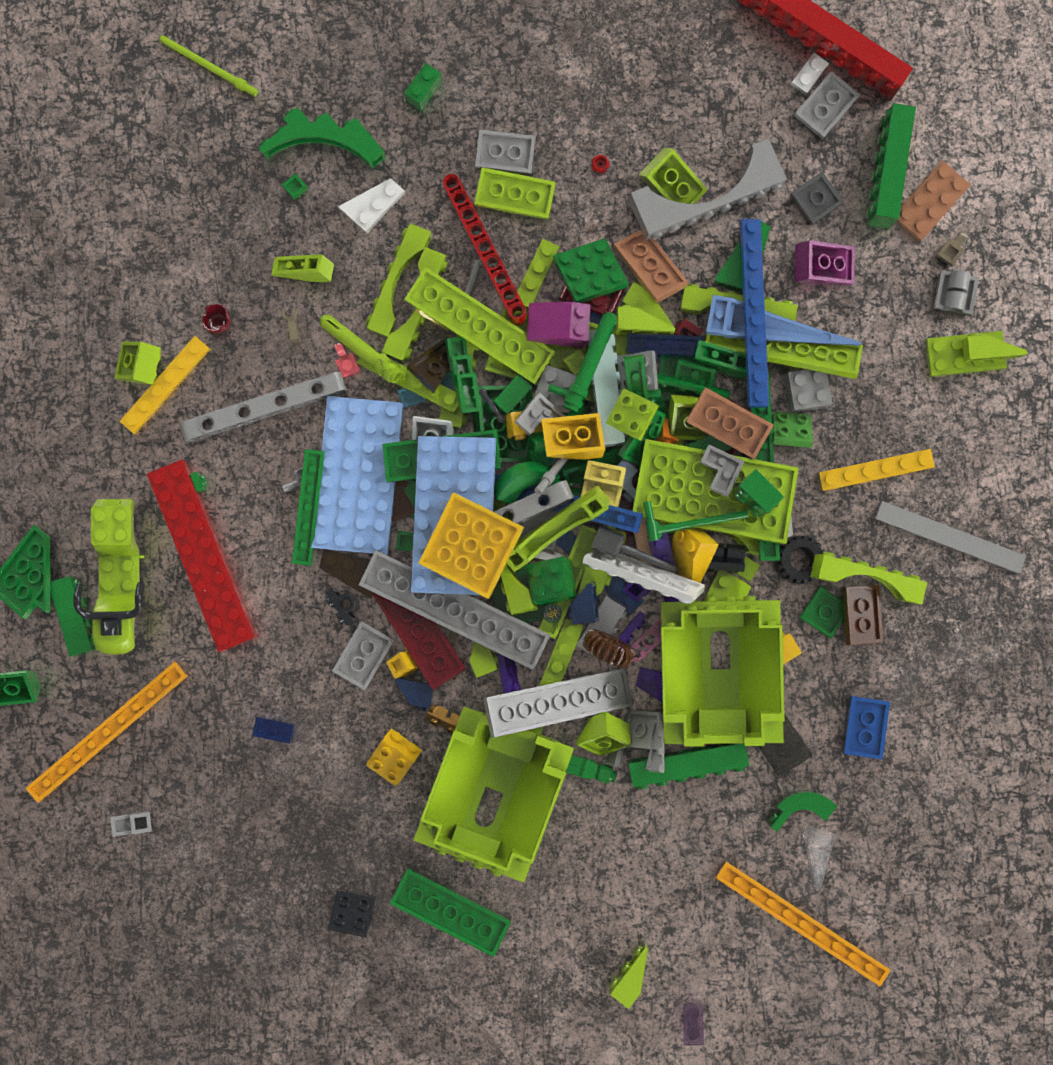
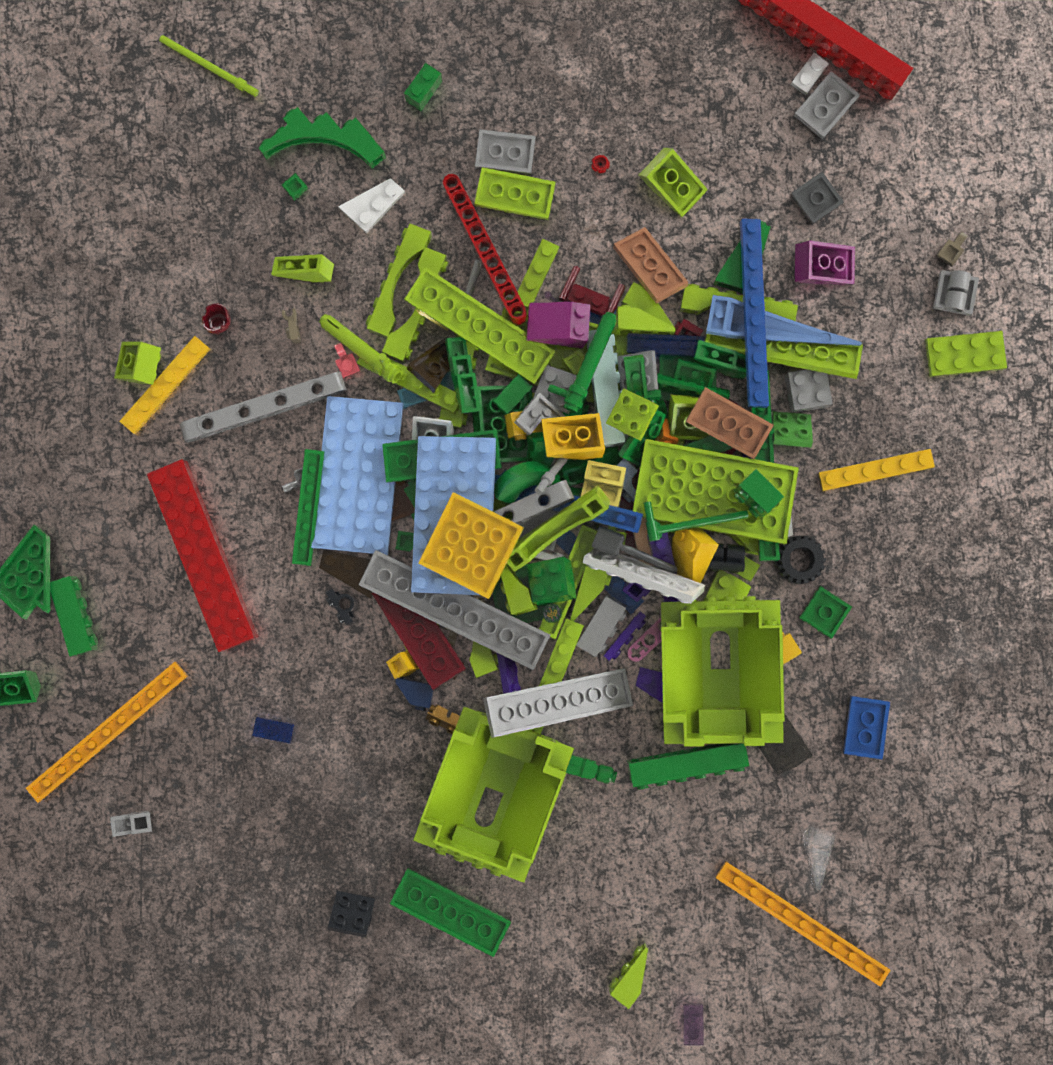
(119, 577): lime piece -> none
(199, 481): green plate -> none
(363, 655): light grey plate -> none
(393, 757): yellow bracket -> none
(501, 418): hinge -> none
(585, 606): dark blue slope -> none
(590, 271): green plate -> none
(604, 734): lime slope -> none
(608, 648): reddish brown gear -> none
(646, 735): light grey wing -> none
(662, 215): light grey arch -> none
(726, 467): light grey plate -> none
(800, 801): green arch -> none
(862, 615): plate -> none
(890, 166): green brick -> none
(903, 588): lime arch -> none
(931, 200): nougat plate -> none
(950, 537): light grey tile -> none
(987, 348): lime slope -> none

